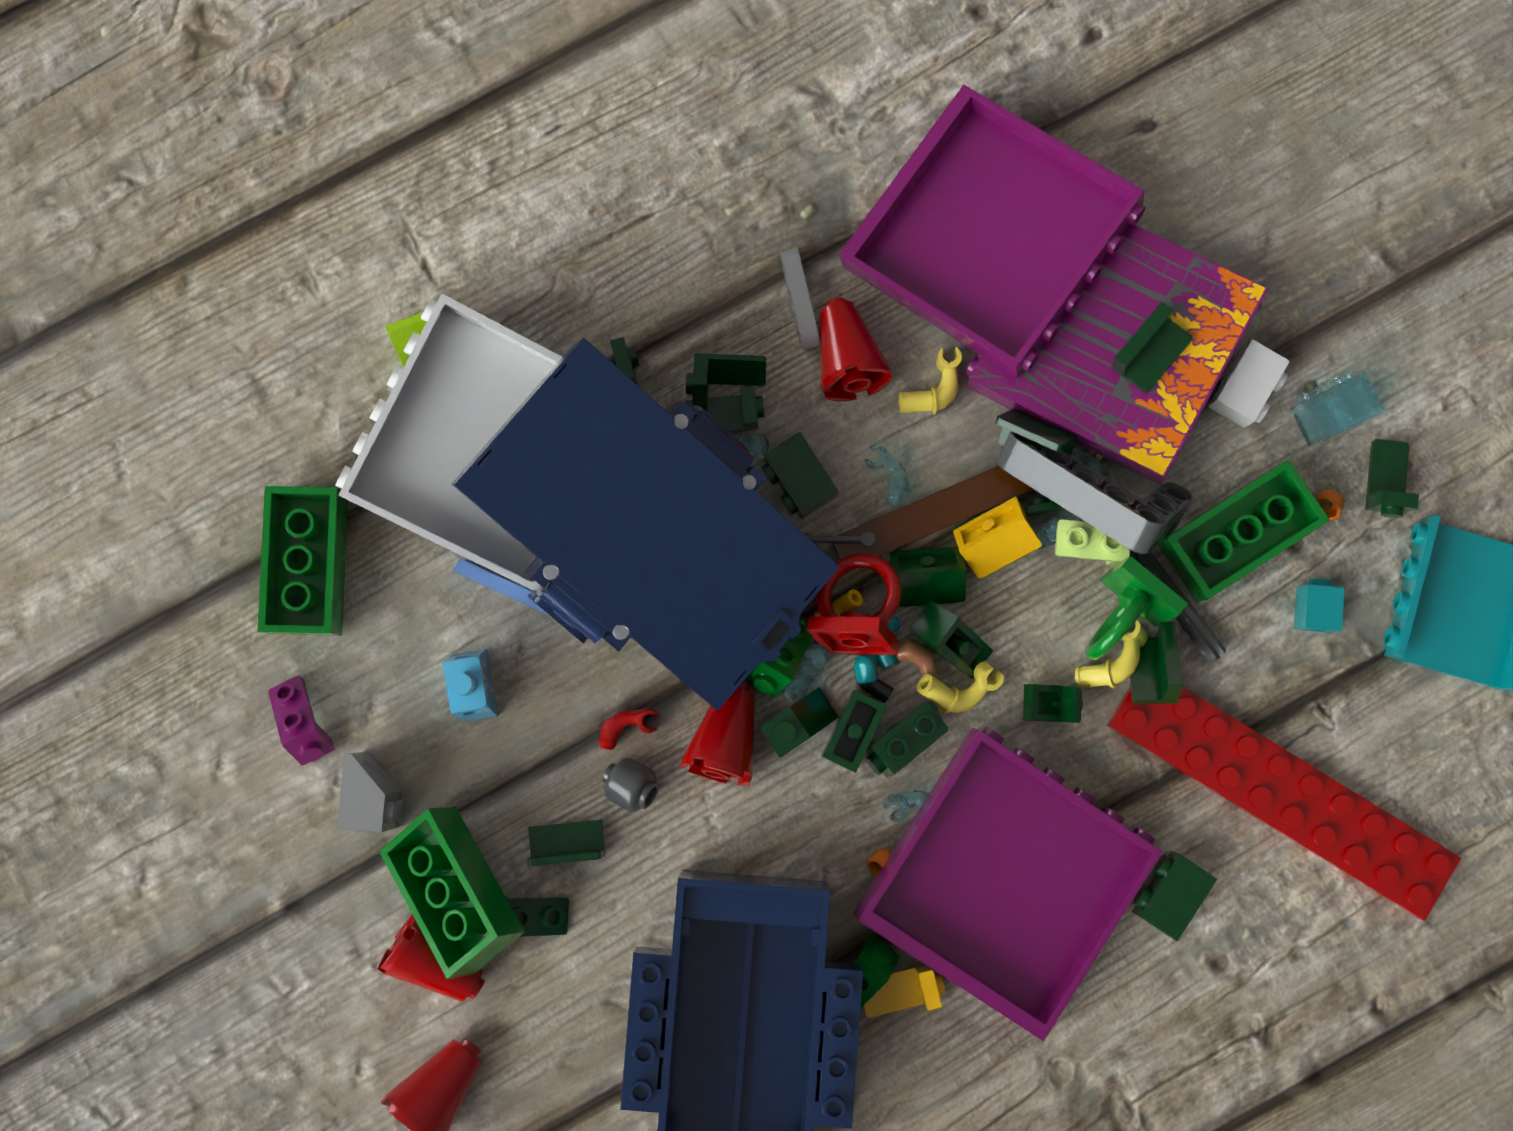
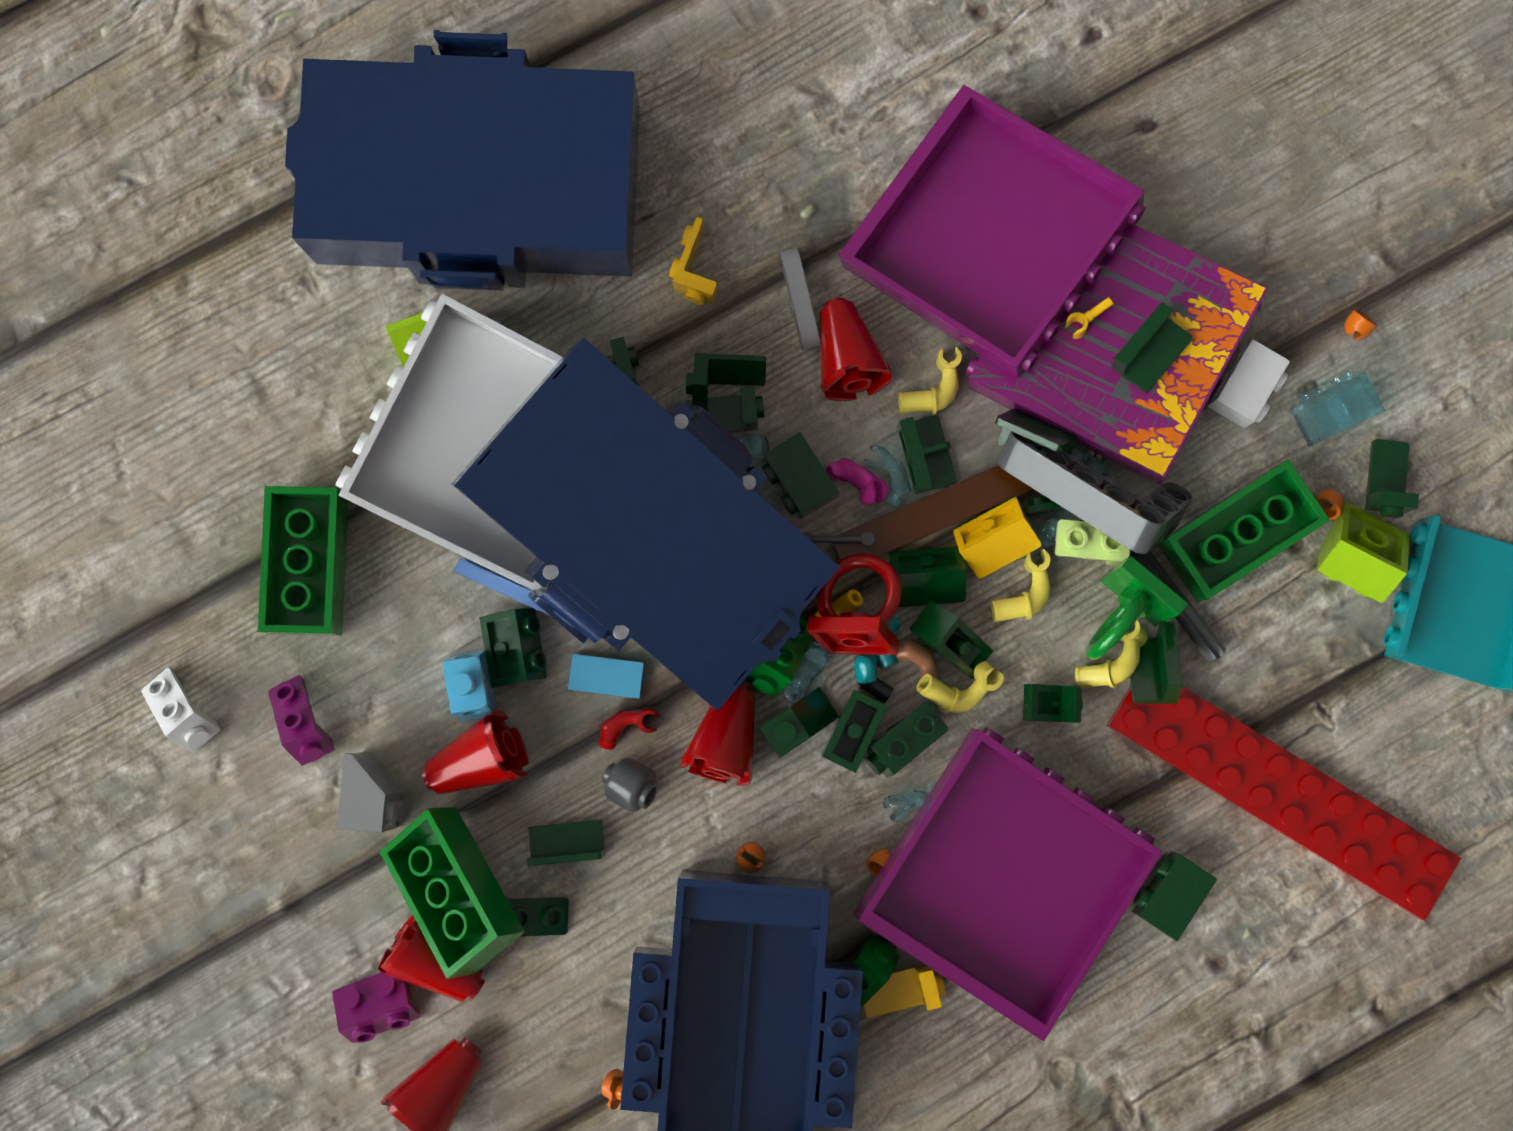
(176, 714): none -> white bracket
(373, 1007): none -> magenta bracket
(465, 165): none -> dark blue piece
(478, 757): none -> red cone
(513, 647): none -> dark green bracket
(606, 676): none -> medium azure tile
(613, 1088): none -> orange plate
(696, 288): none -> yellow bracket
(753, 849): none -> orange hinge
(870, 486): none -> dark pink piece
(926, 453): none -> dark green panel
(1029, 602): none -> light yellow piece
(1087, 317): none -> yellow hand
(1319, 607): teal brick -> none
(1359, 324): none -> orange hinge
(1364, 553): none -> lime slope

